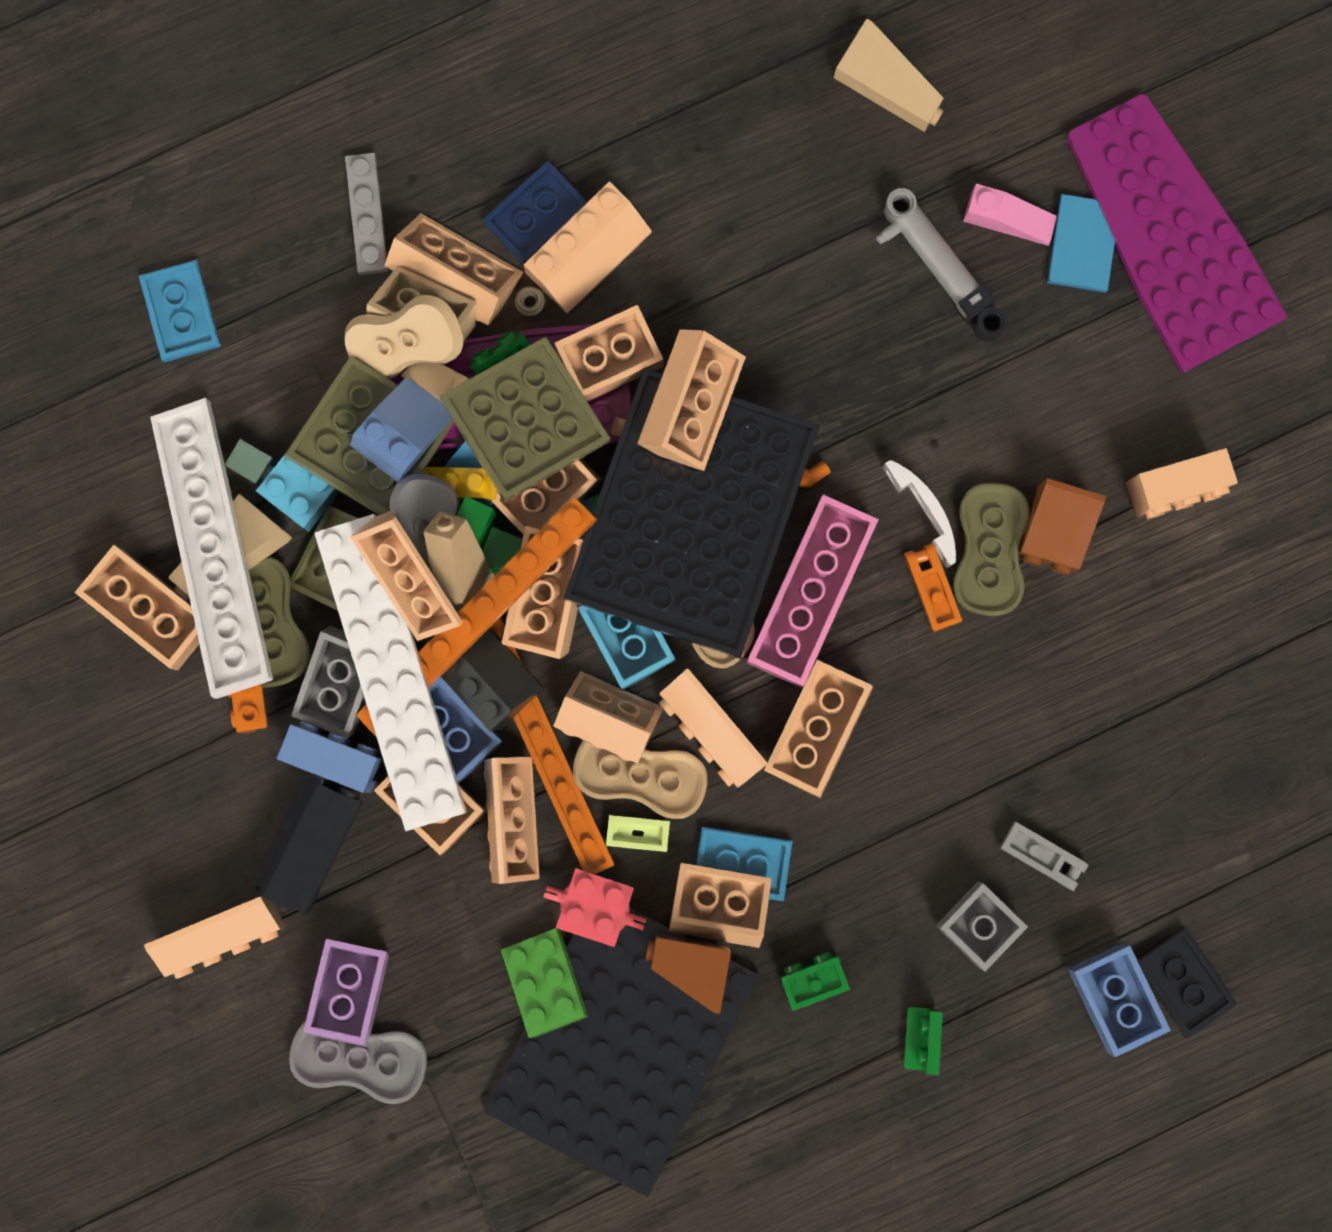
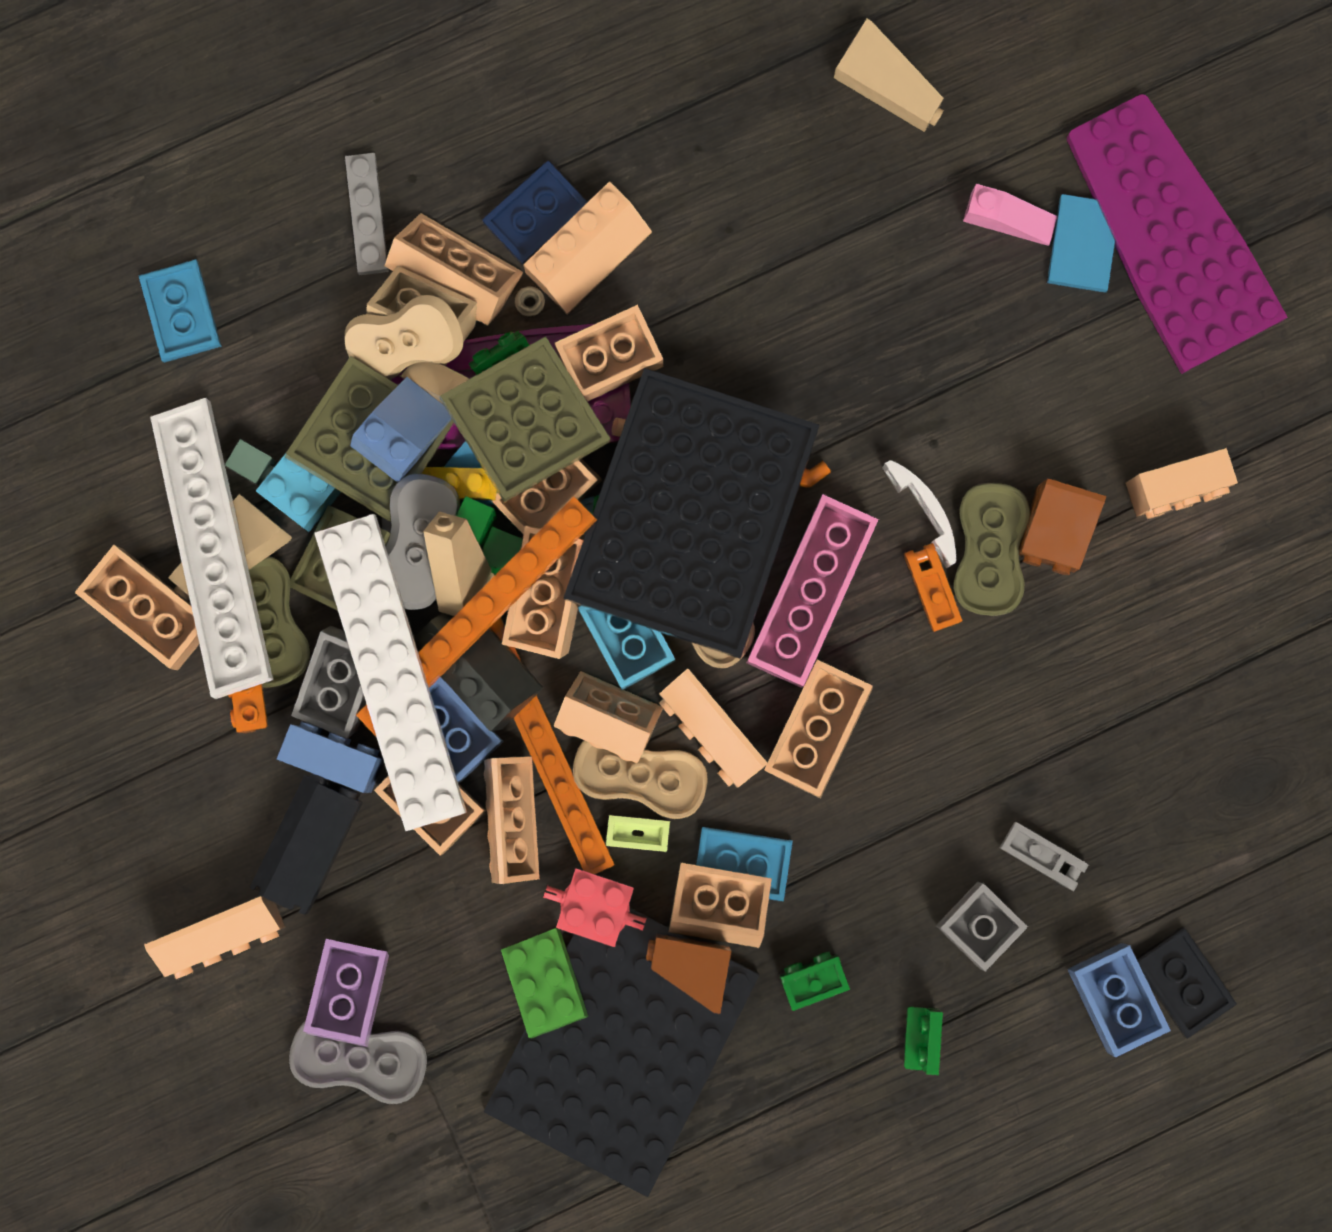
(405, 576): light nougat slope -> none
(692, 399): light nougat slope -> none
(971, 300): light grey piece -> none

